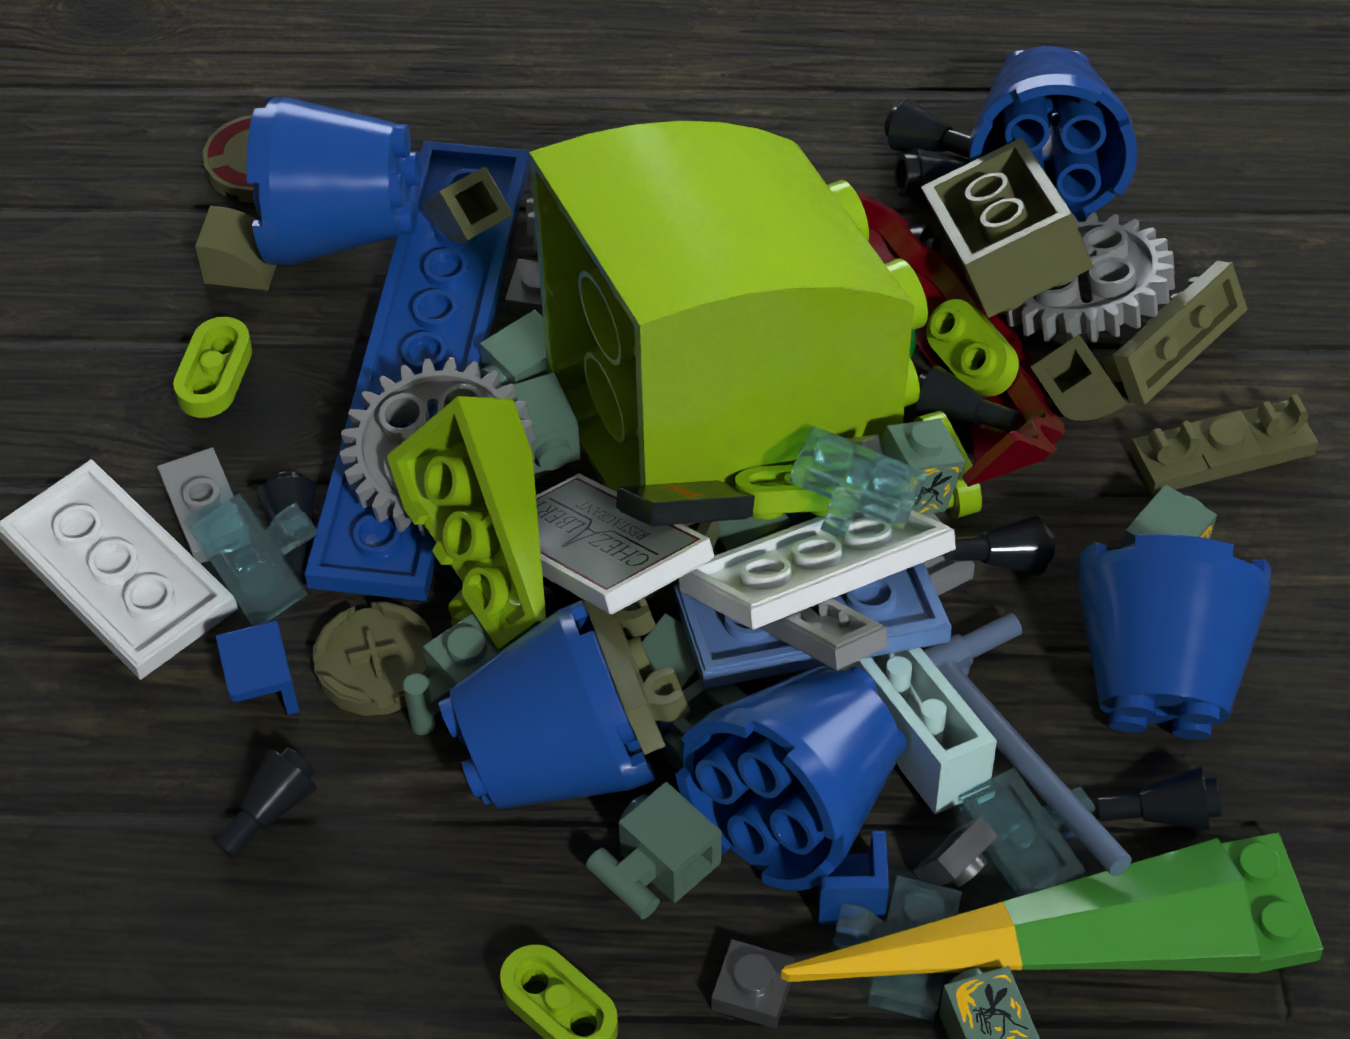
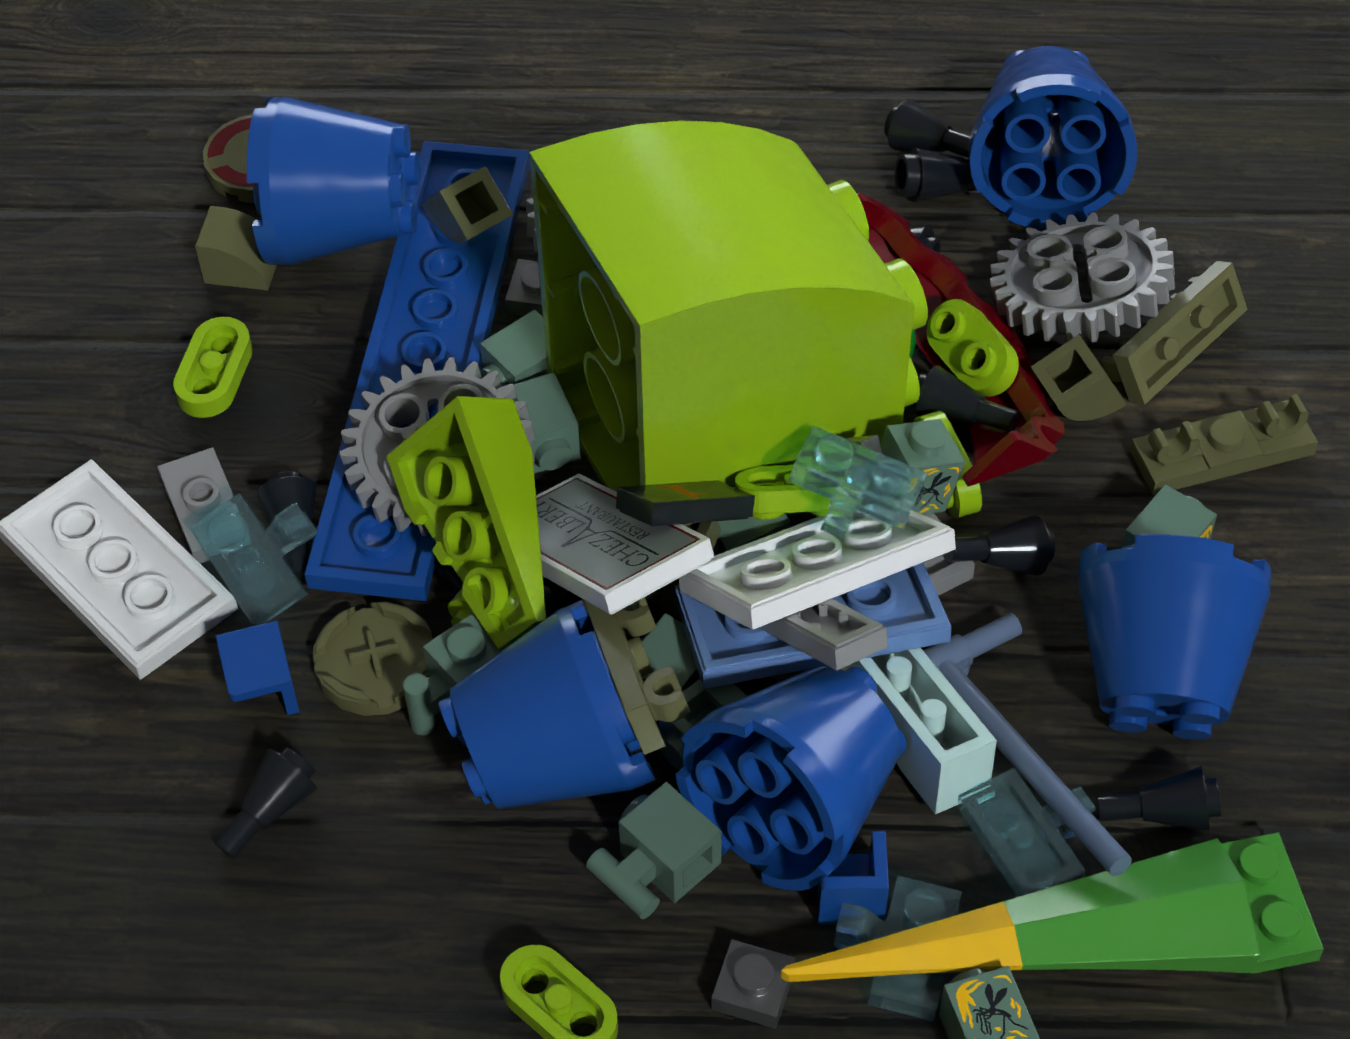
(957, 856): flat silver plate -> none
(1007, 227): olive brick -> none

